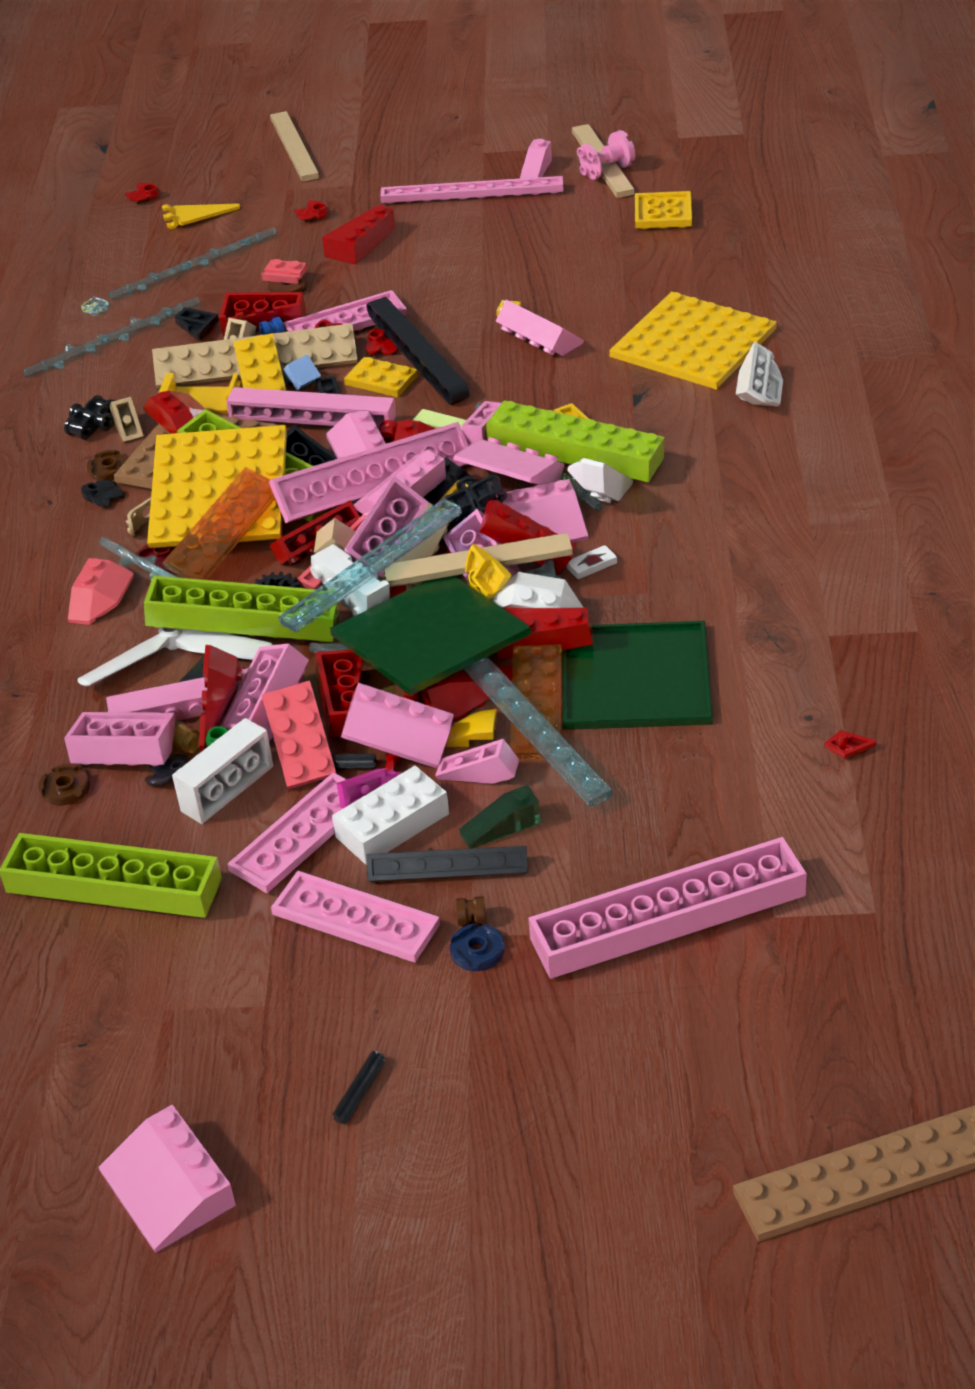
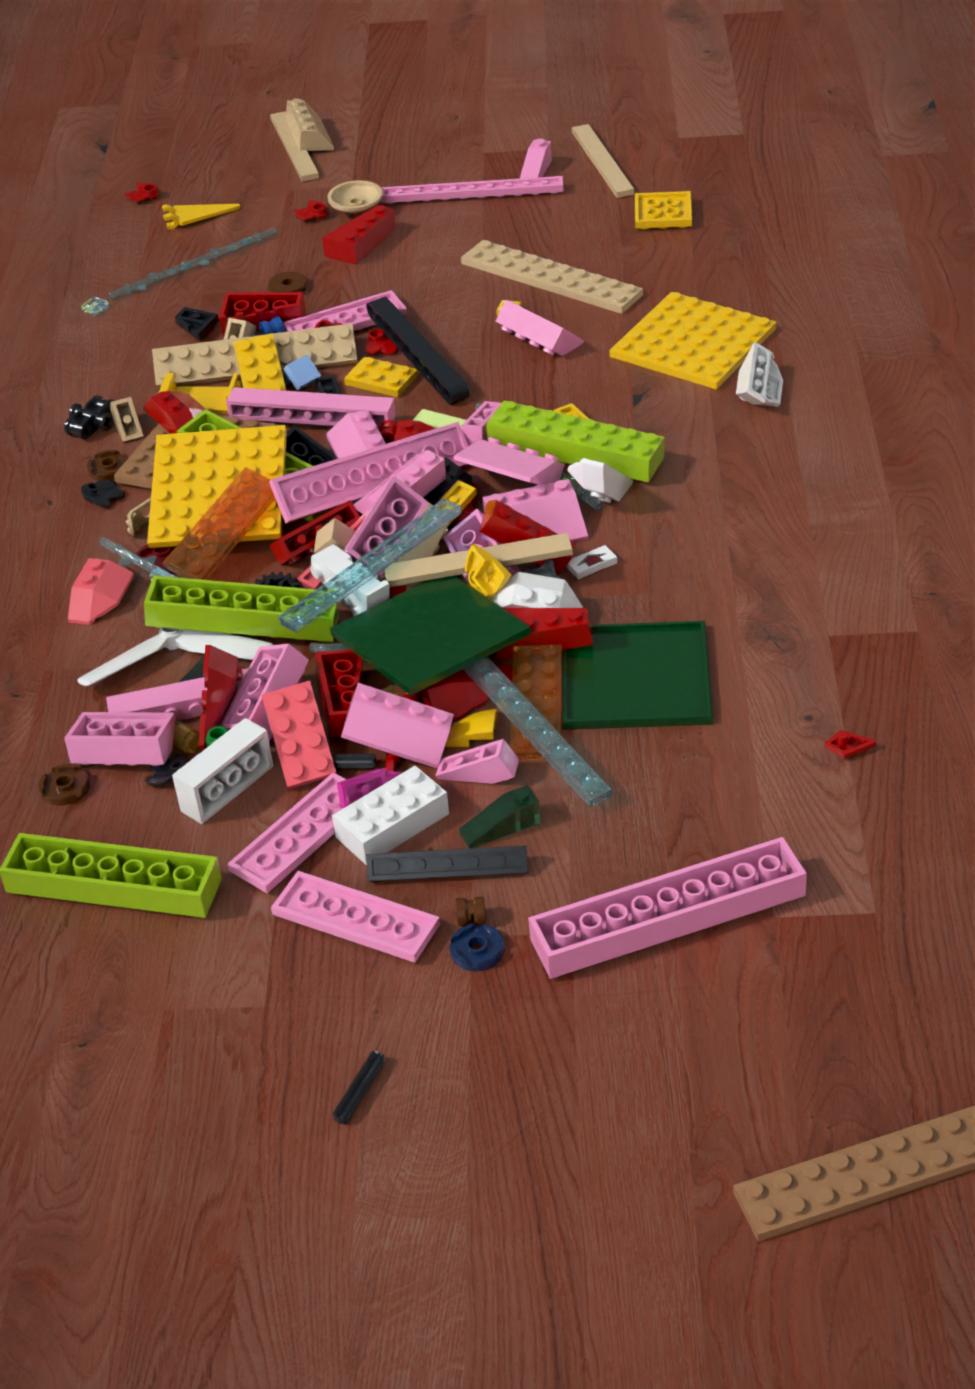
(123, 334): clear light blue plant -> none
(167, 1179): bright pink slope -> none
(284, 271): coral plate -> none
(307, 127): none -> tan slope
(355, 196): none -> tan dish
(475, 495): black axle -> none
(552, 276): none -> tan plate
(617, 150): bright pink piece -> none

